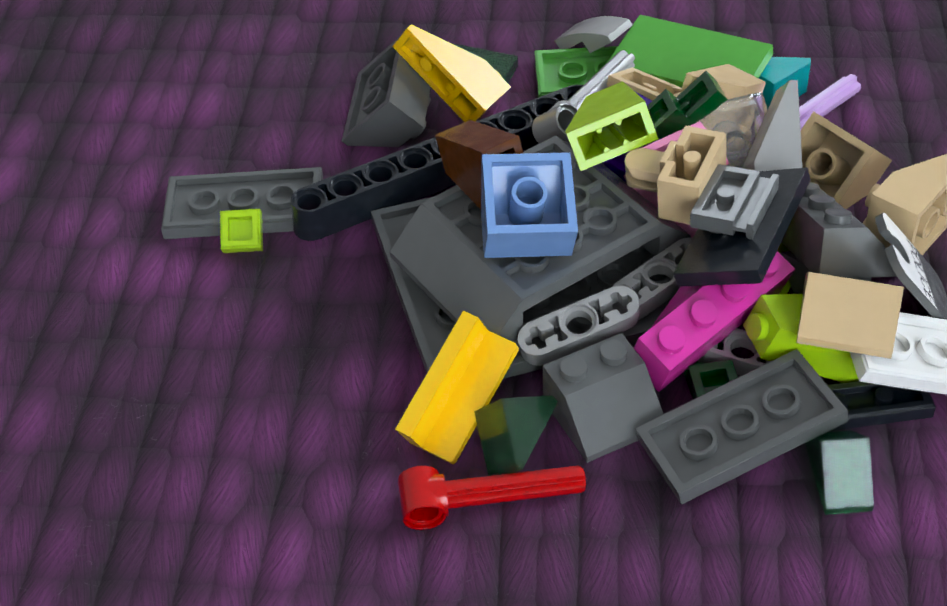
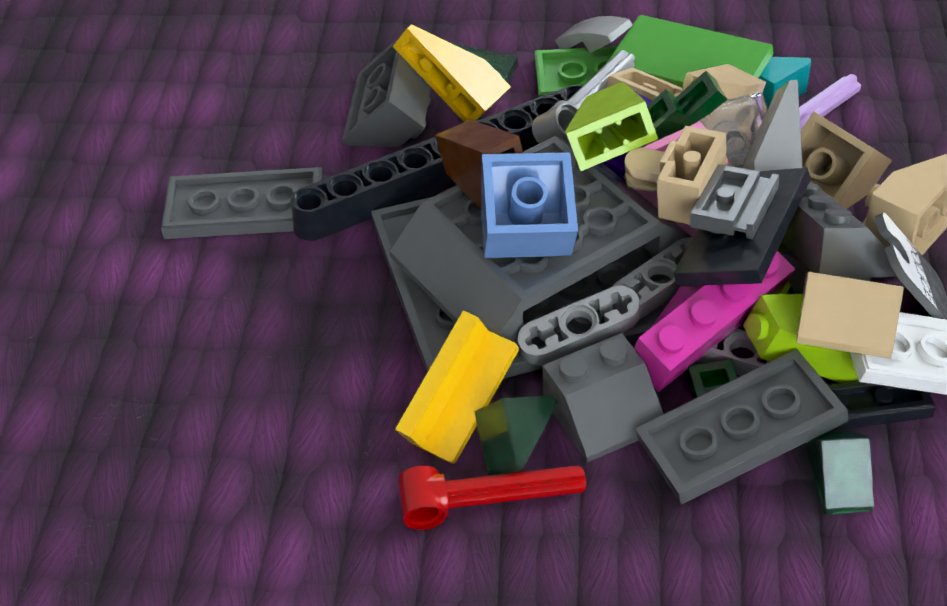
(241, 230): lime tile -> none

